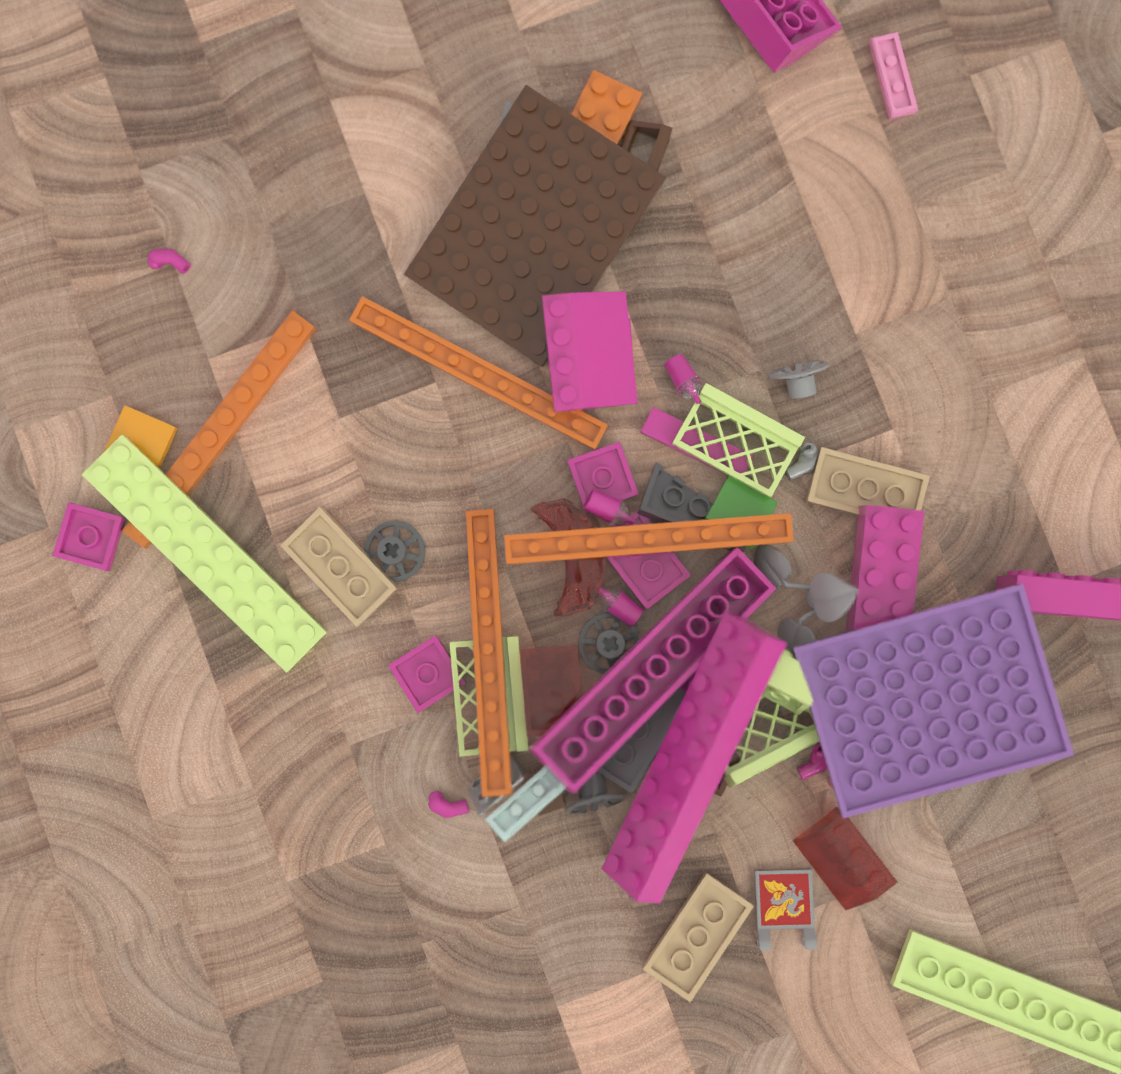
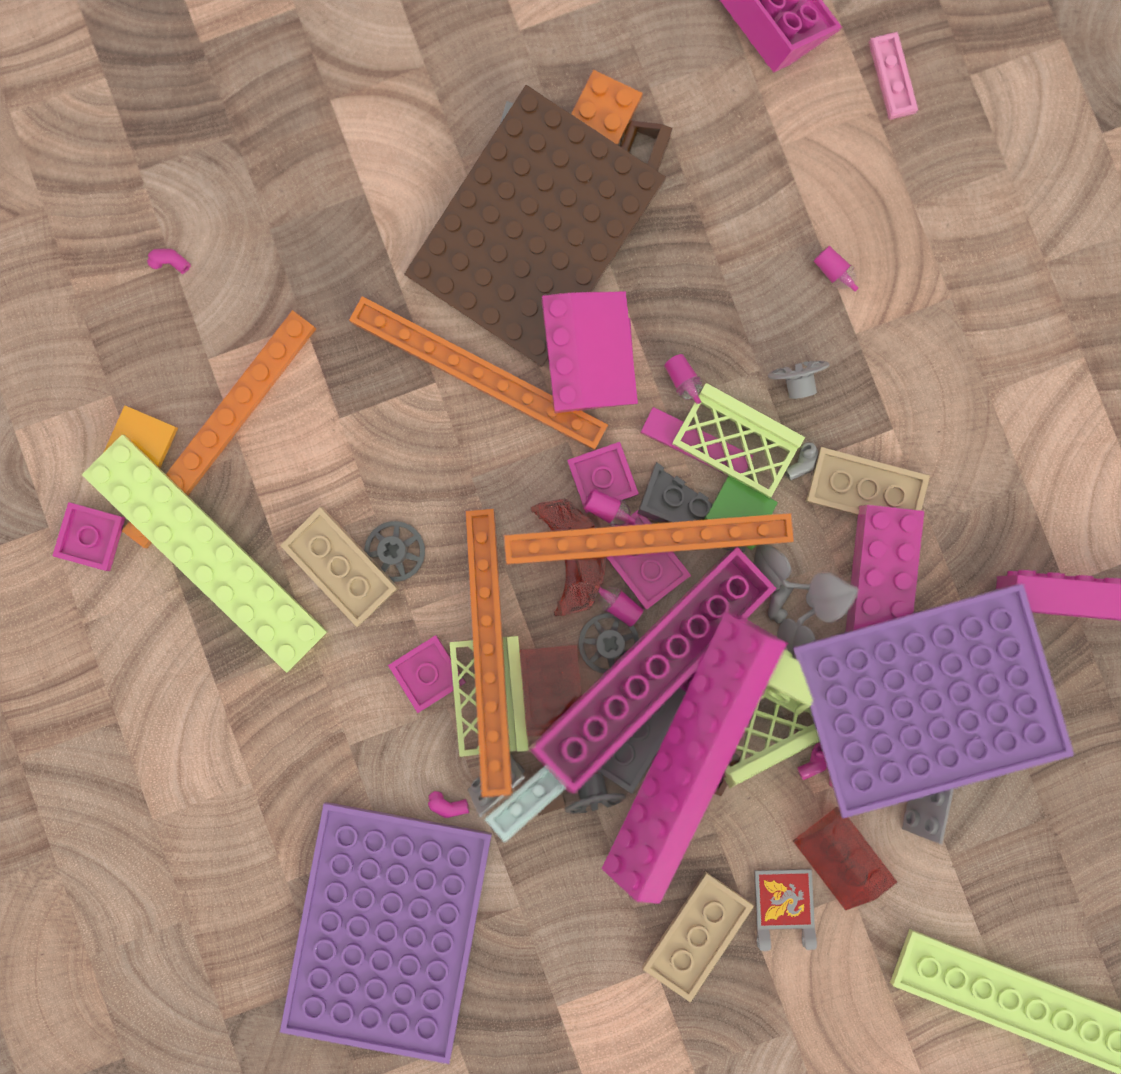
(386, 933): none -> medium lavender plate
(777, 600): none -> light grey arm
(836, 269): none -> dark pink piece
(928, 815): none -> light grey hinge

